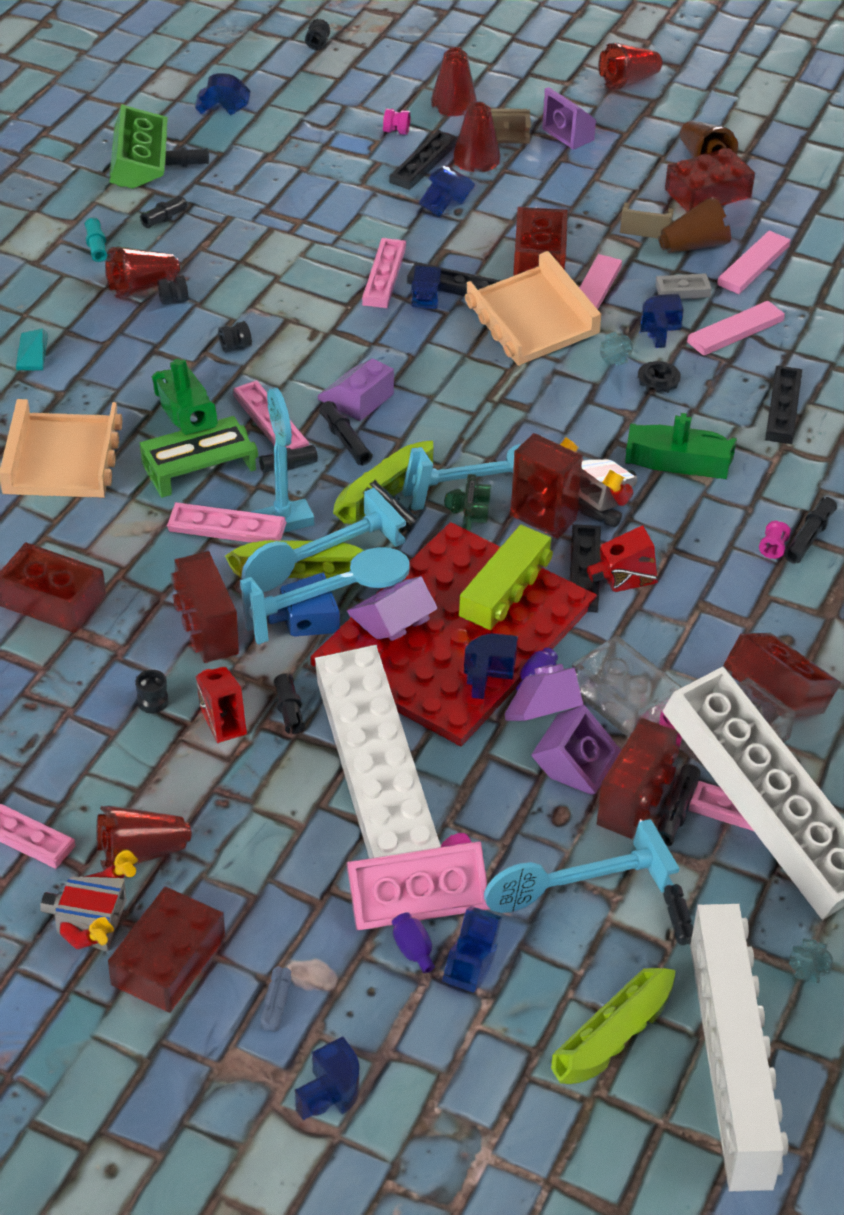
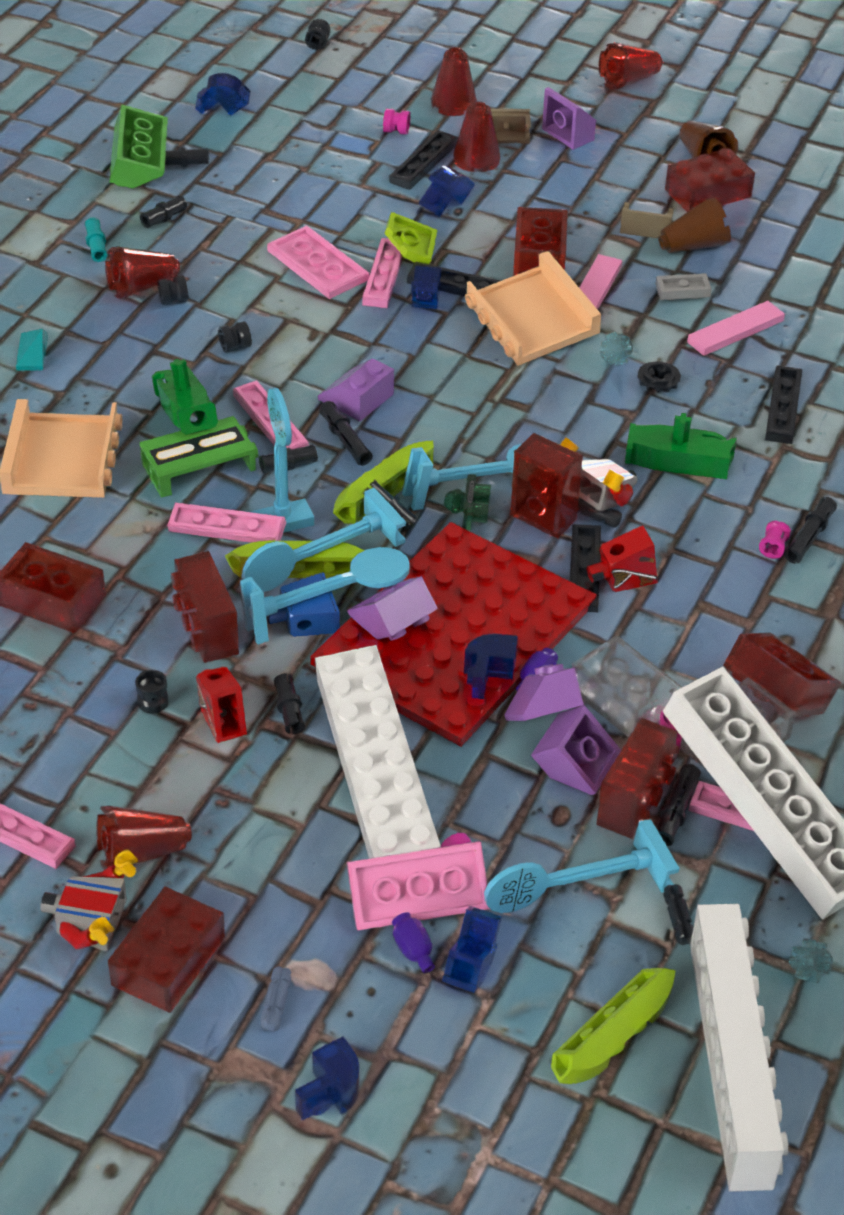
(318, 262): none -> bright pink tile
(411, 238): none -> lime plate
(505, 577): lime brick -> none
(661, 315): clear blue brick -> none
(753, 262): bright pink tile -> none

